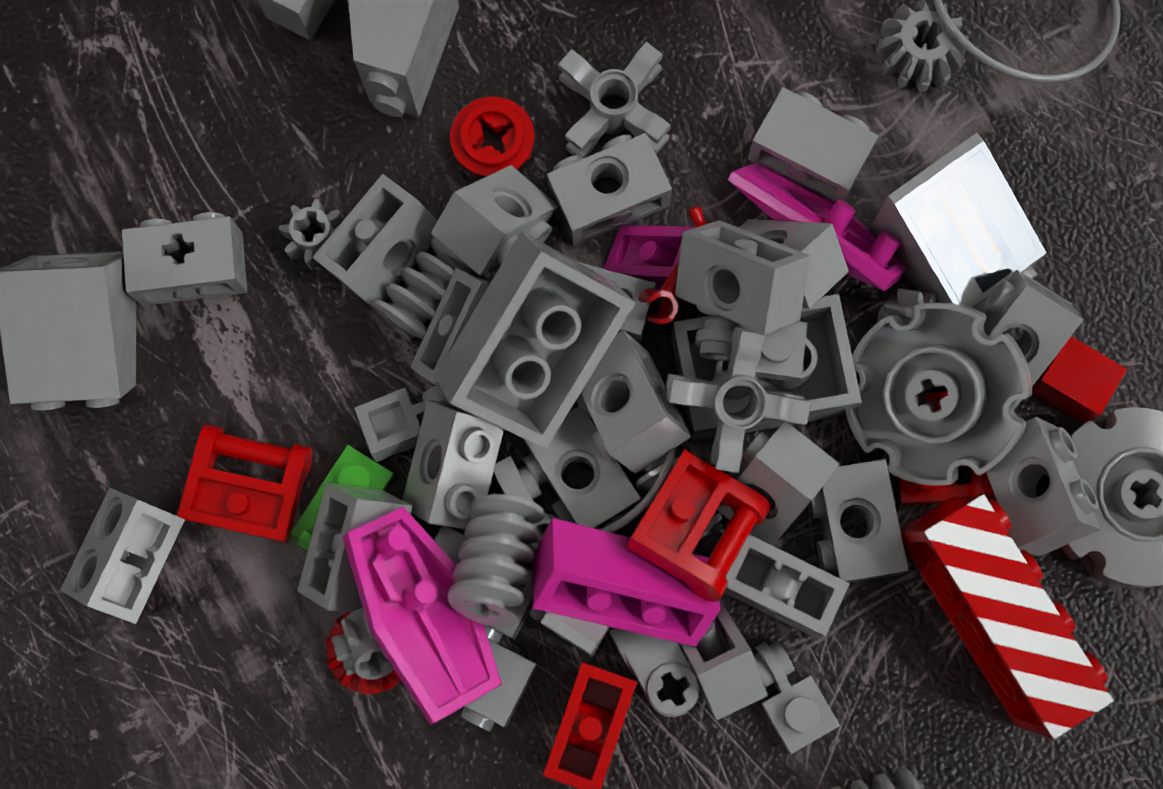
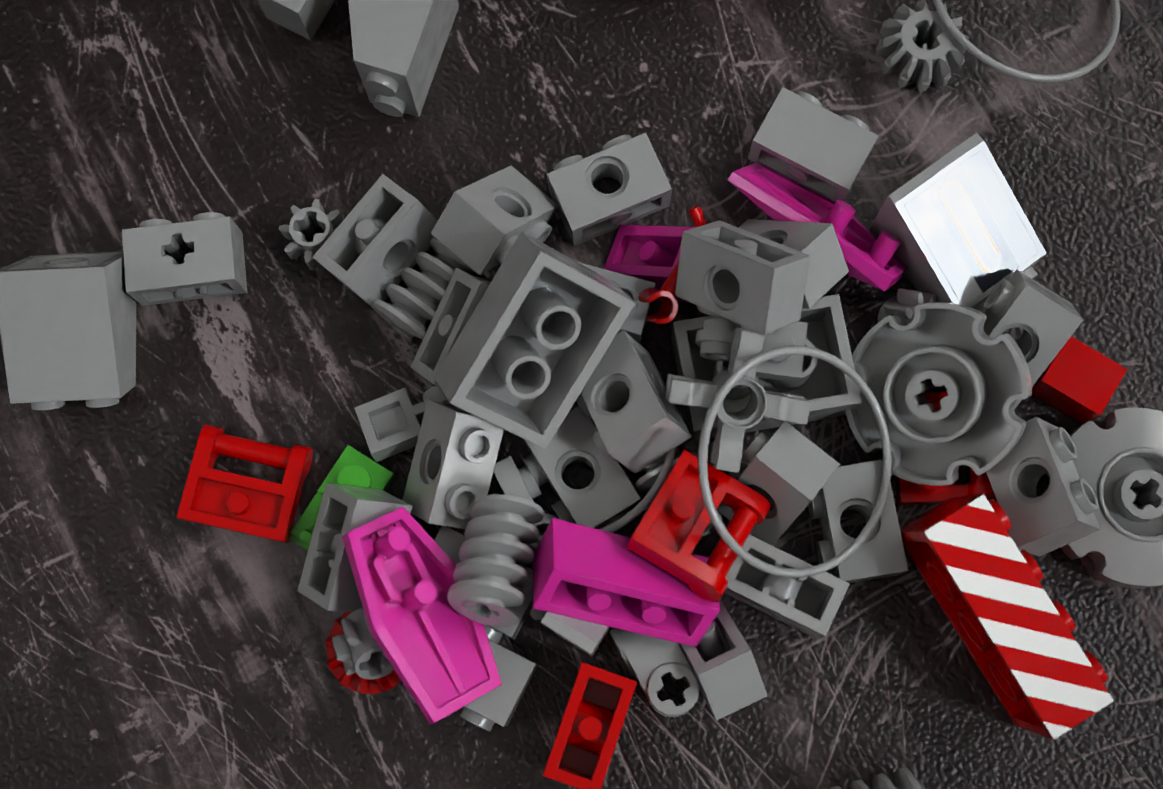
(122, 556): light grey brick -> none
(499, 116): red gear -> none
(596, 86): light grey pin -> none
(703, 451): none -> light grey piece
(799, 709): light grey plate -> none

